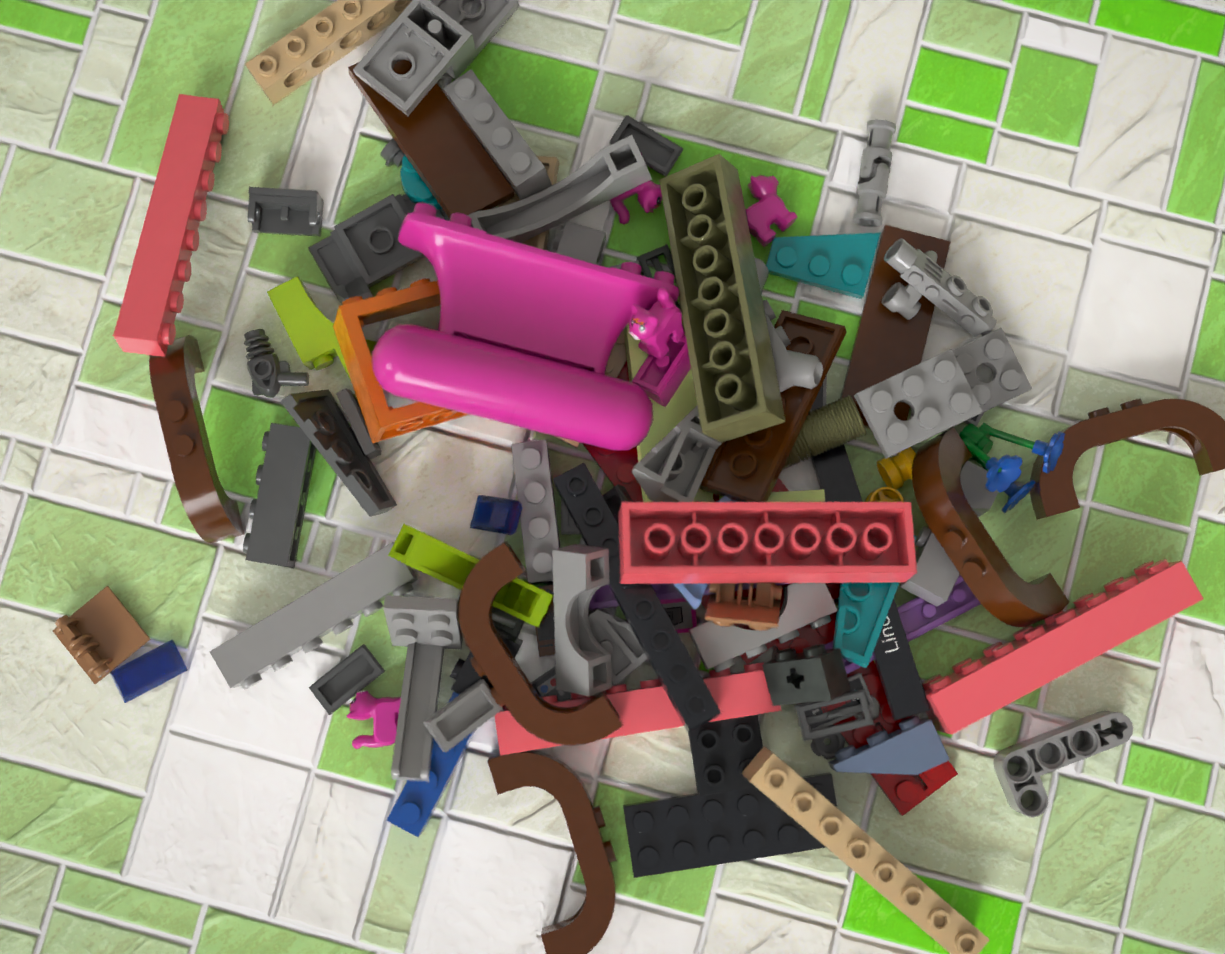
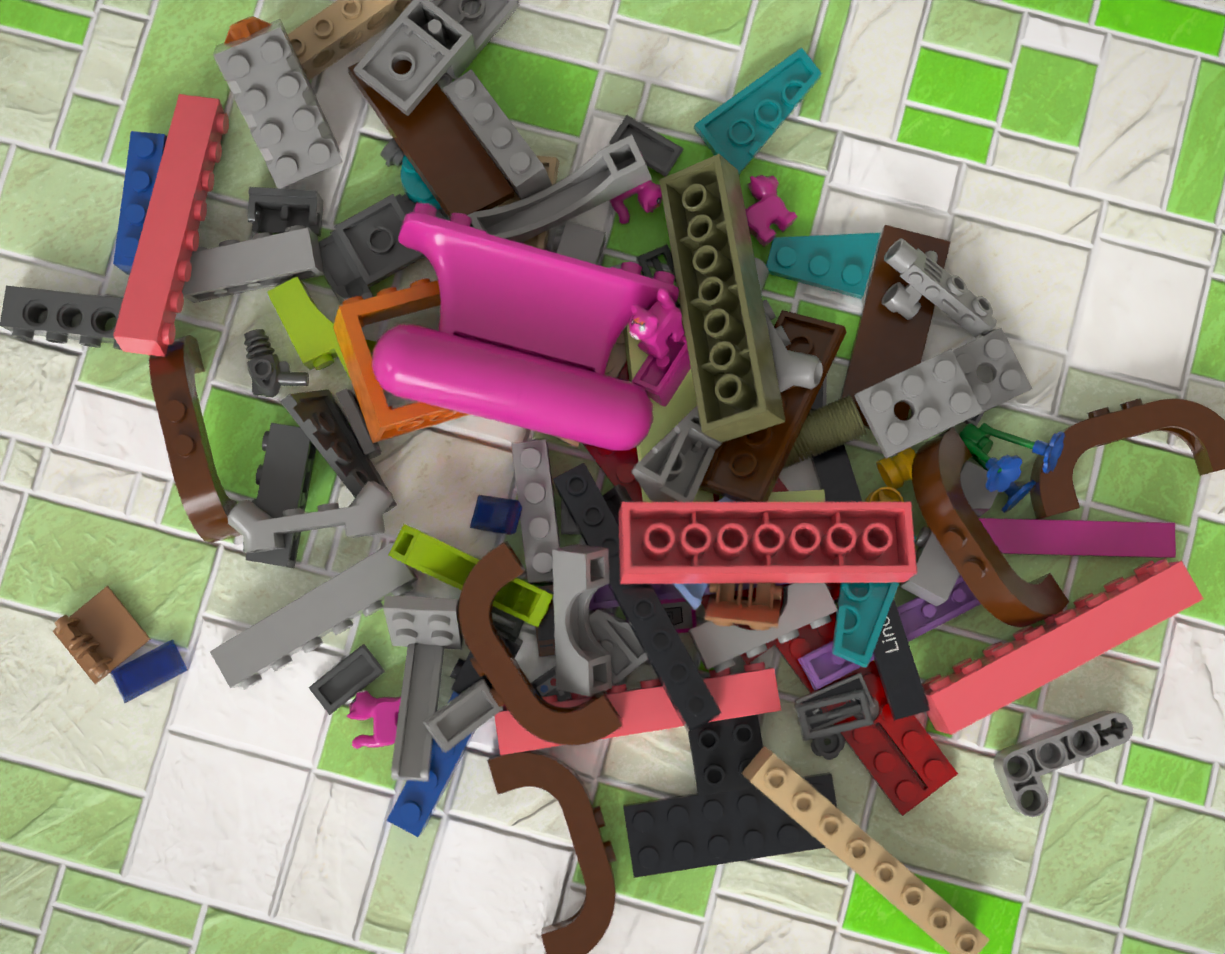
(24, 306): none -> dark grey brick
(140, 176): none -> blue brick
(253, 264): none -> light grey brick
(266, 533): none -> light grey plate
(276, 100): none -> light grey piece
(754, 114): none -> teal wing
(806, 675): pearl dark grey brick -> none
(874, 173): light grey piece -> none
(905, 751): sand blue slope -> none
(1082, 537): none -> dark pink tile

